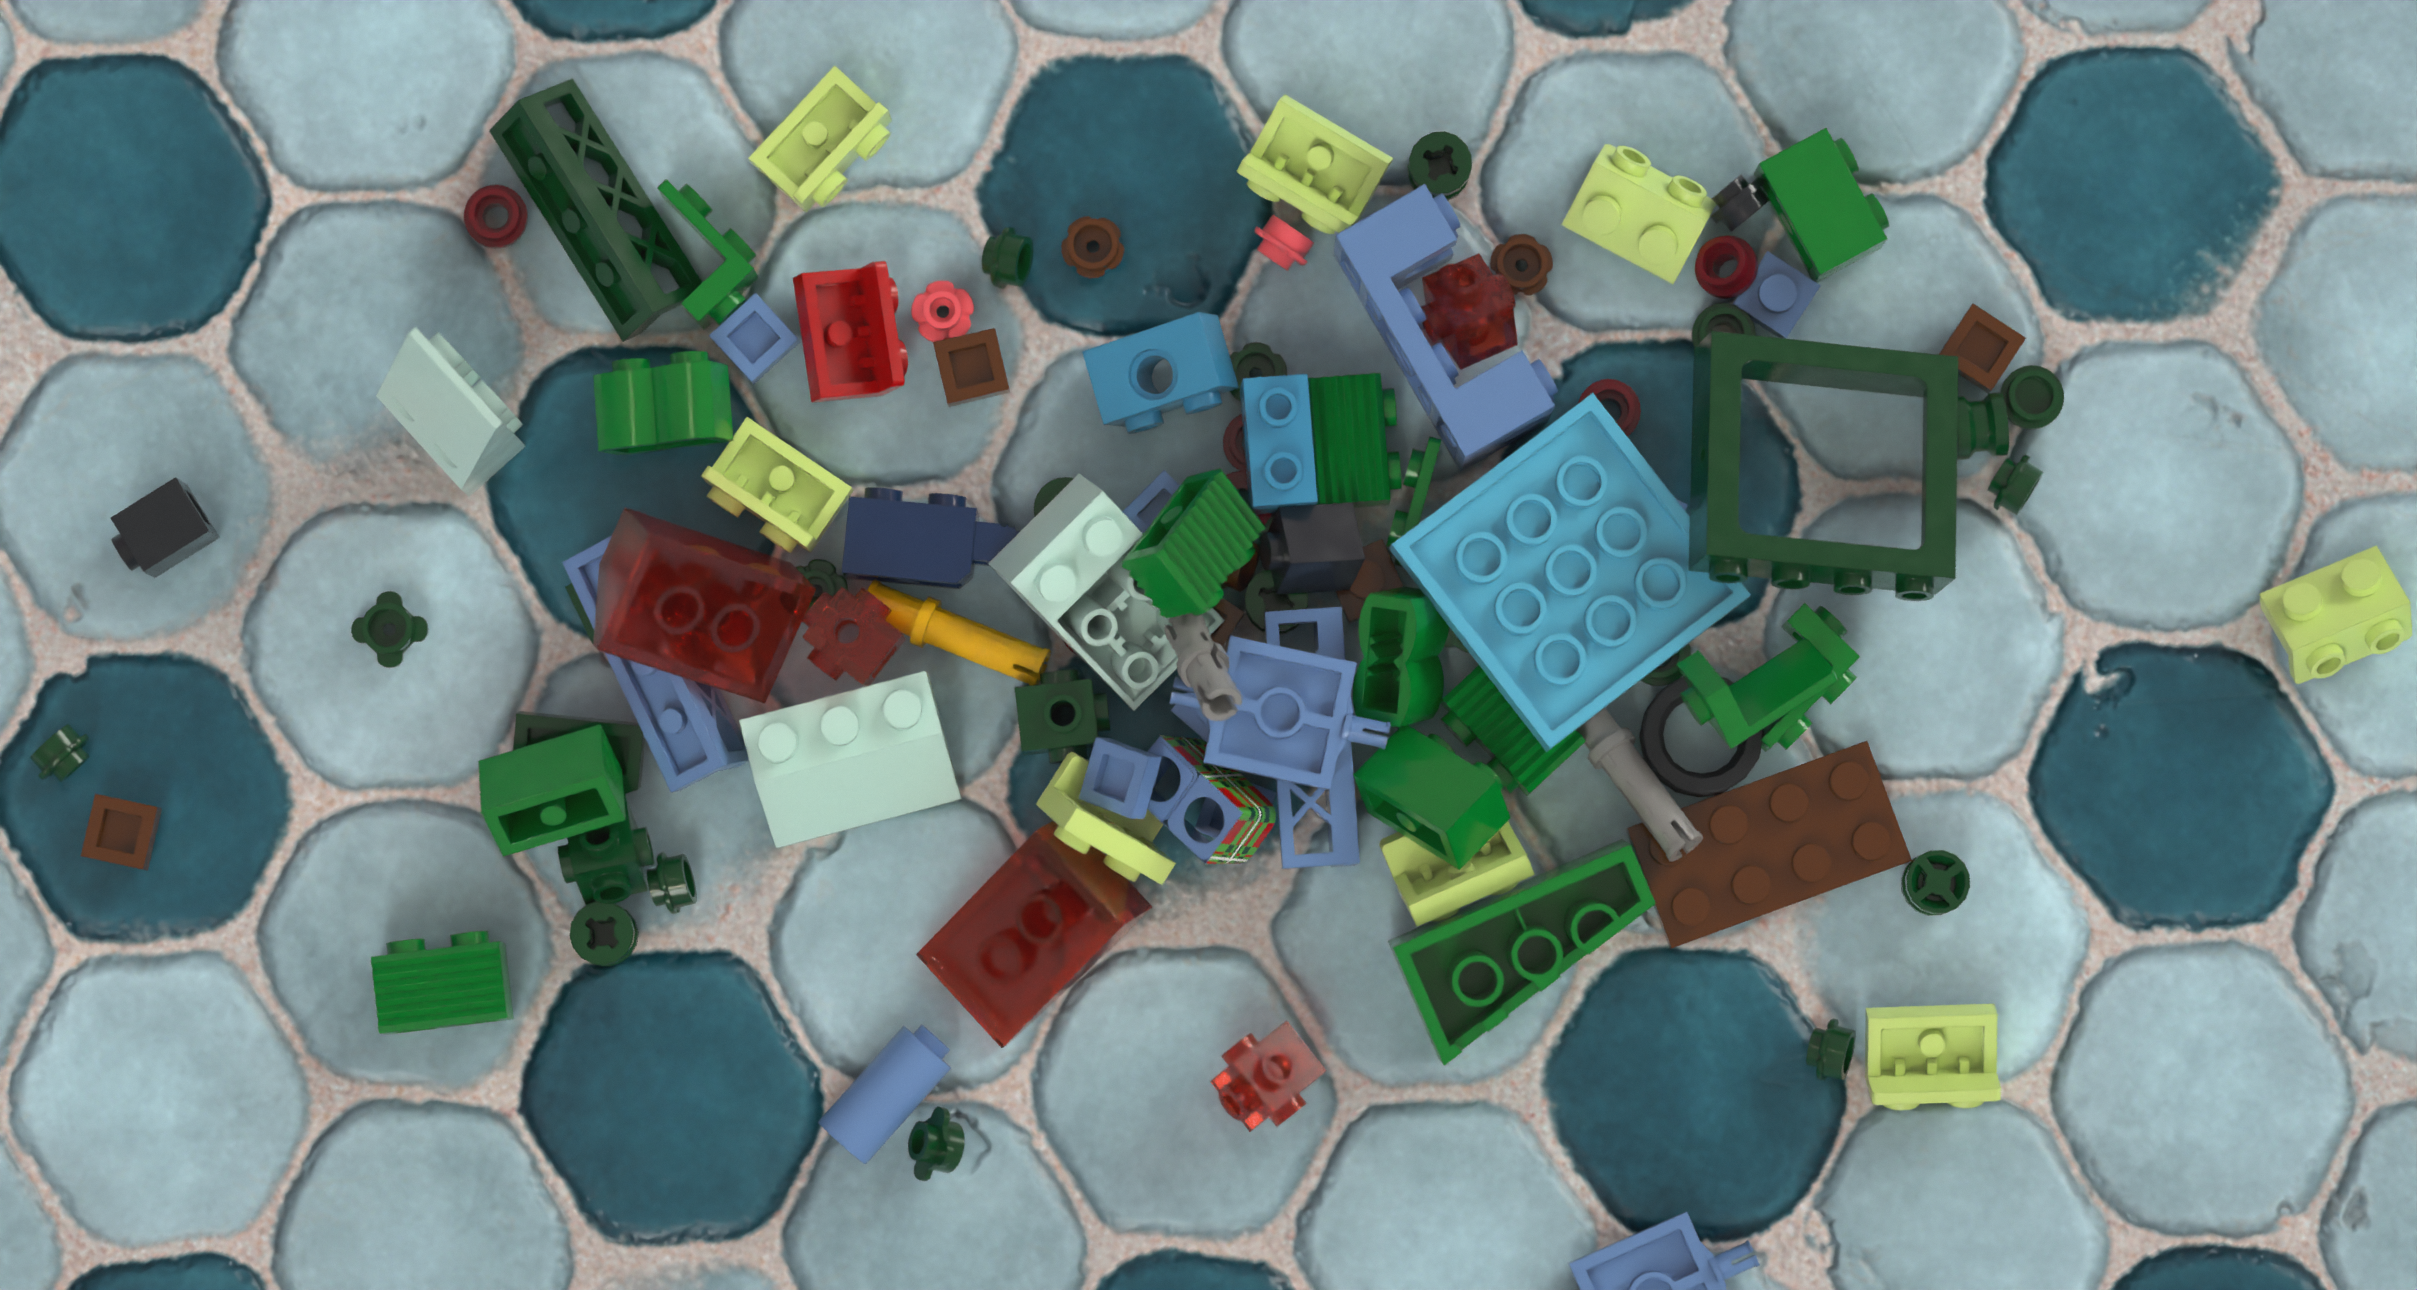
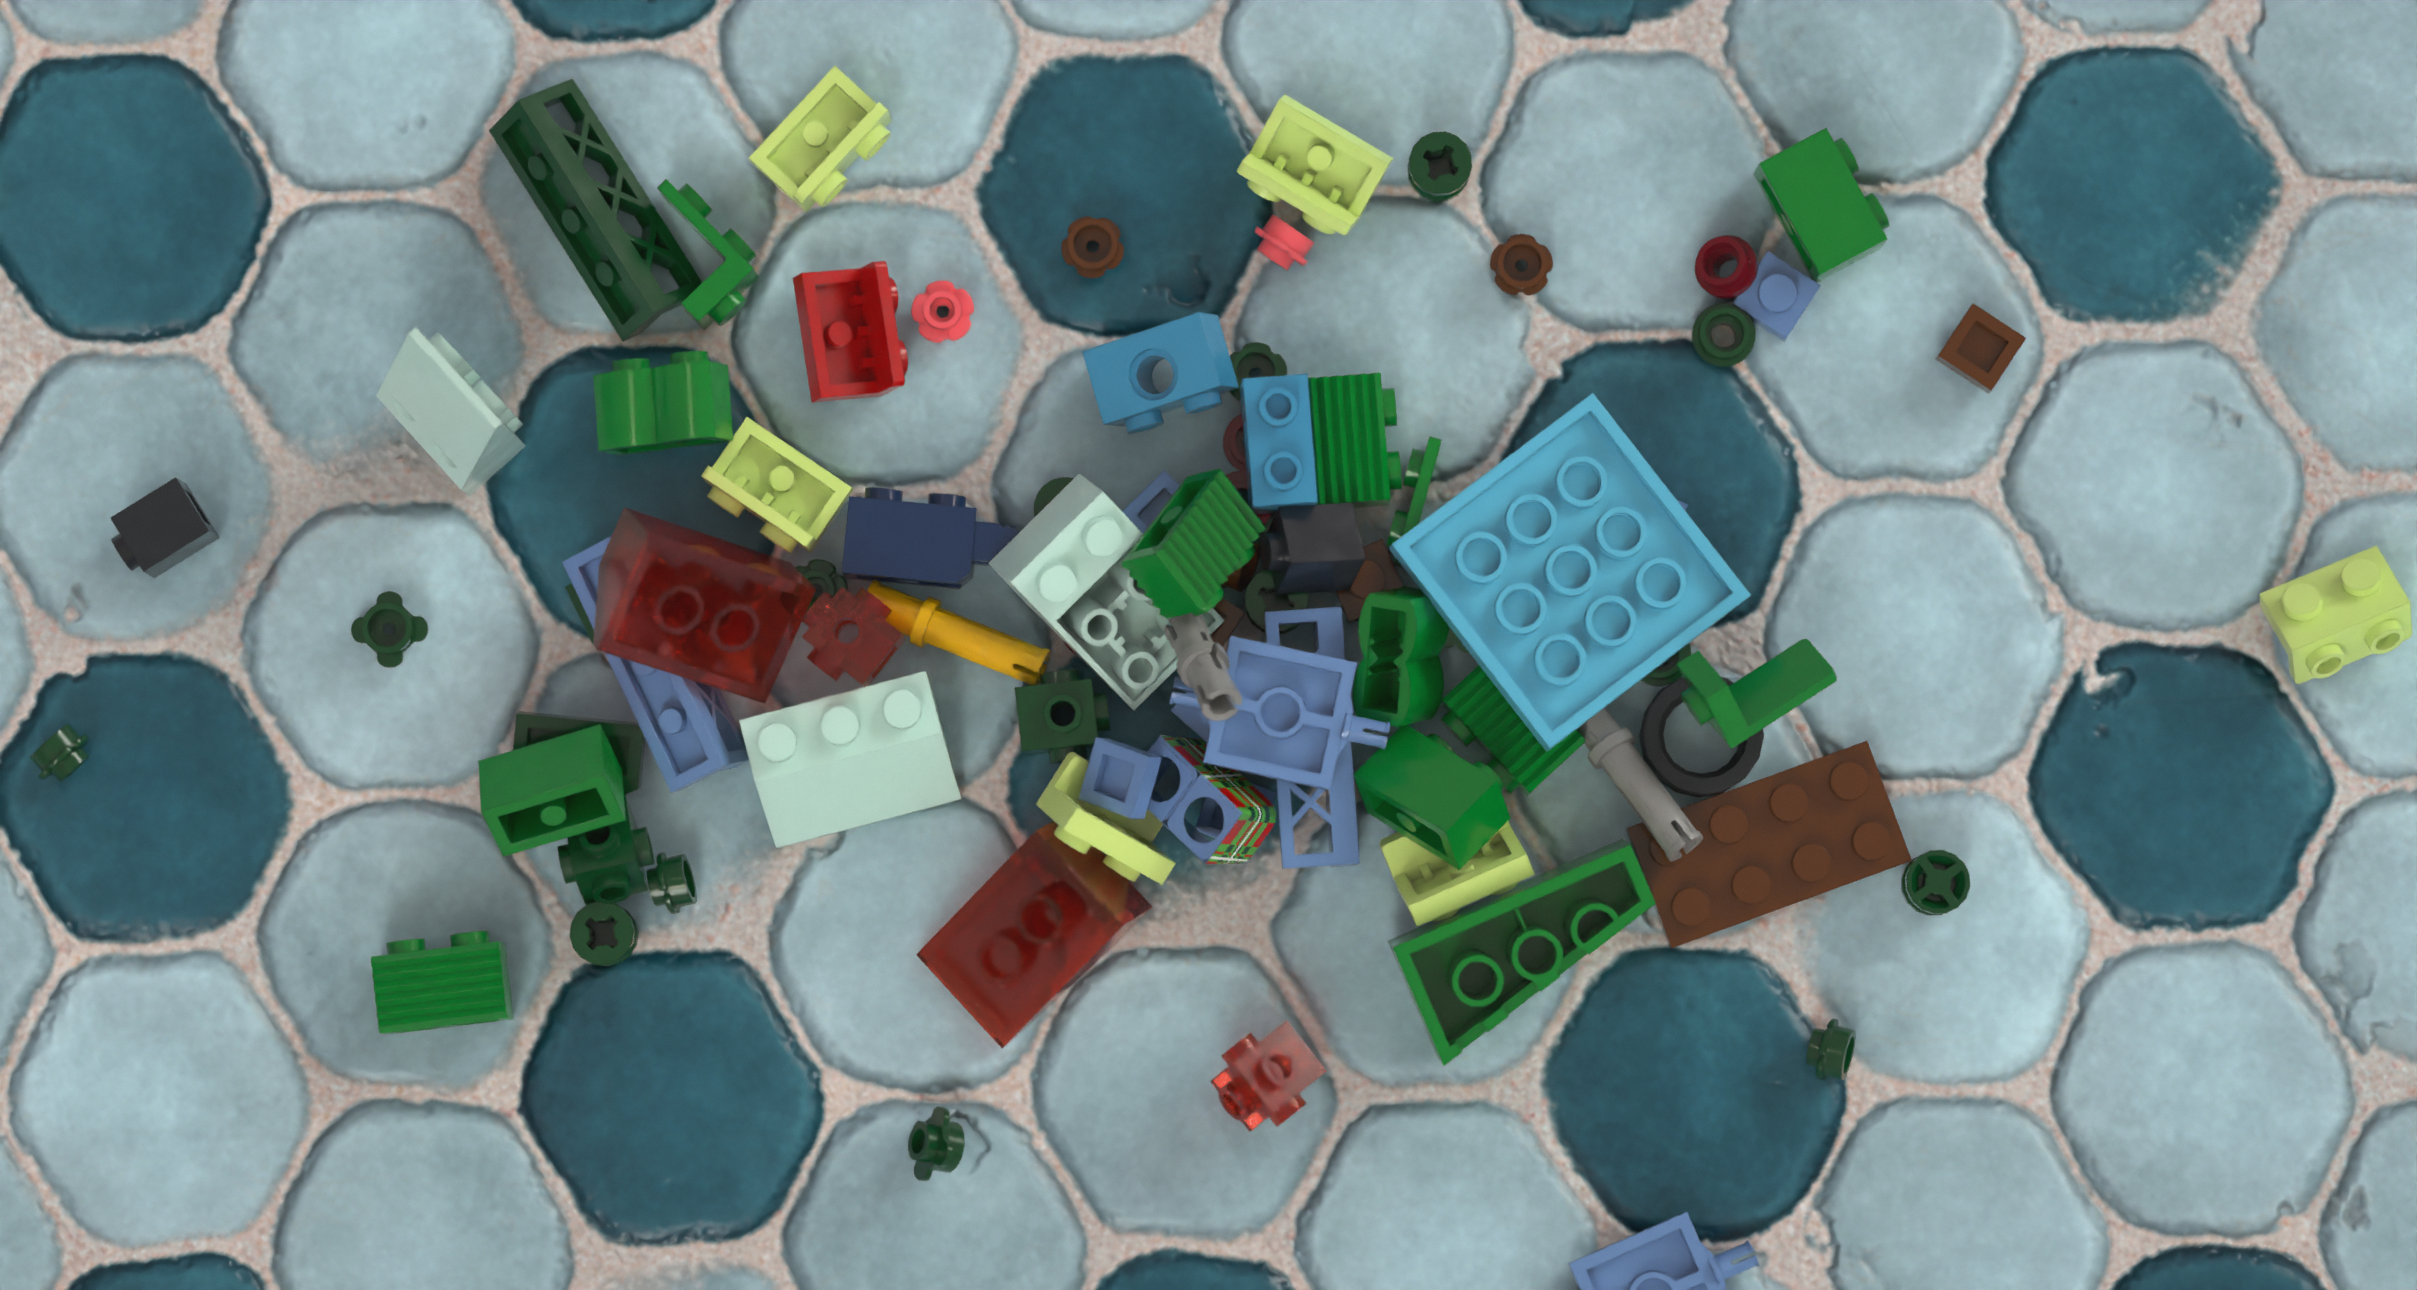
(121, 832): reddish brown plate -> none
(482, 202): dark red plate -> none
(754, 338): medium blue plate -> none
(887, 1092): medium blue brick -> none
(971, 367): reddish brown plate -> none
(1008, 258): dark green plate -> none
(1389, 253): medium blue plate -> none
(1469, 310): clear red brick -> none
(1621, 395): dark red plate -> none
(1640, 211): yellowish green bracket -> none
(1732, 554): dark green piece -> none
(1739, 201): black plate -> none
(1826, 636): green bracket -> none
(1931, 1055): yellowish green bracket -> none
(1982, 426): dark green wheel -> none
(2014, 484): dark green plate -> none
(2032, 397): dark green plate -> none

